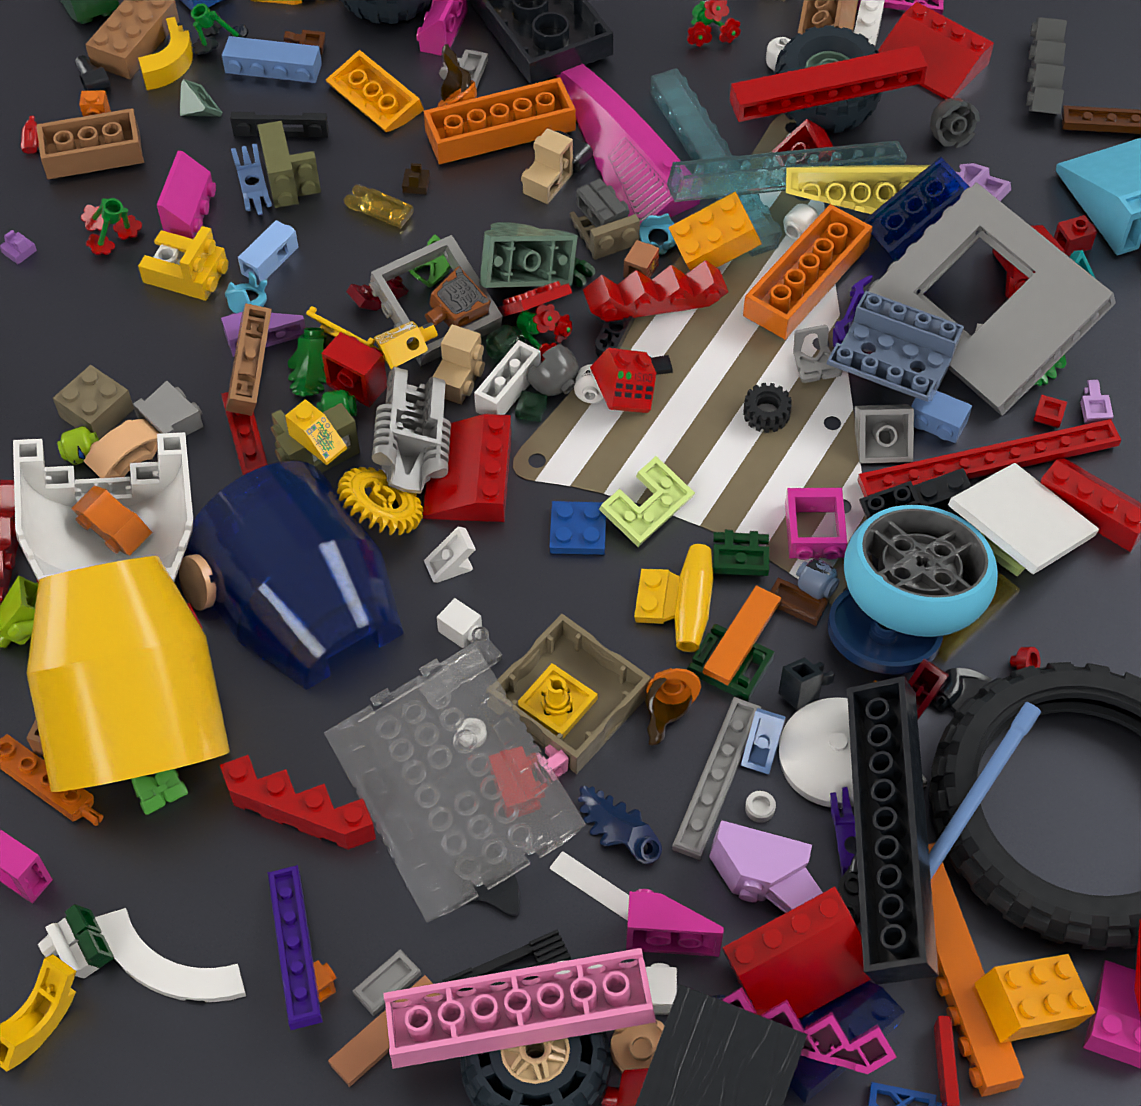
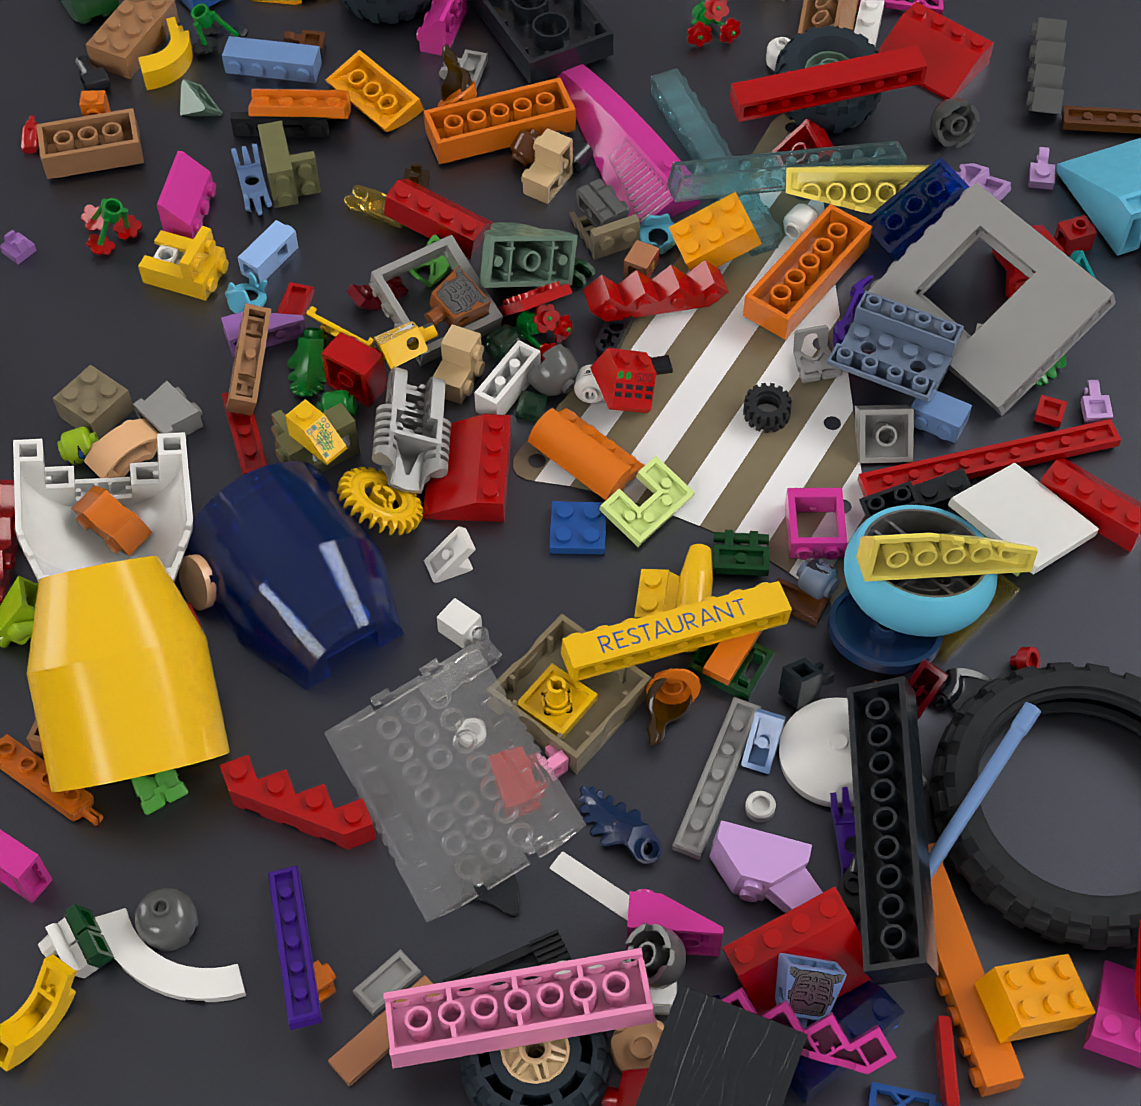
(166, 919): none -> dark grey cylinder
(296, 299): none -> red tile
(300, 103): none -> orange brick
(435, 215): none -> red slope
(523, 146): none -> reddish brown head
(584, 452): none -> orange brick
(662, 954): none -> dark grey cylinder
(675, 630): none -> yellow brick
(808, 985): none -> torso
(939, 556): none -> light yellow wedge
(1041, 173): none -> lavender plate

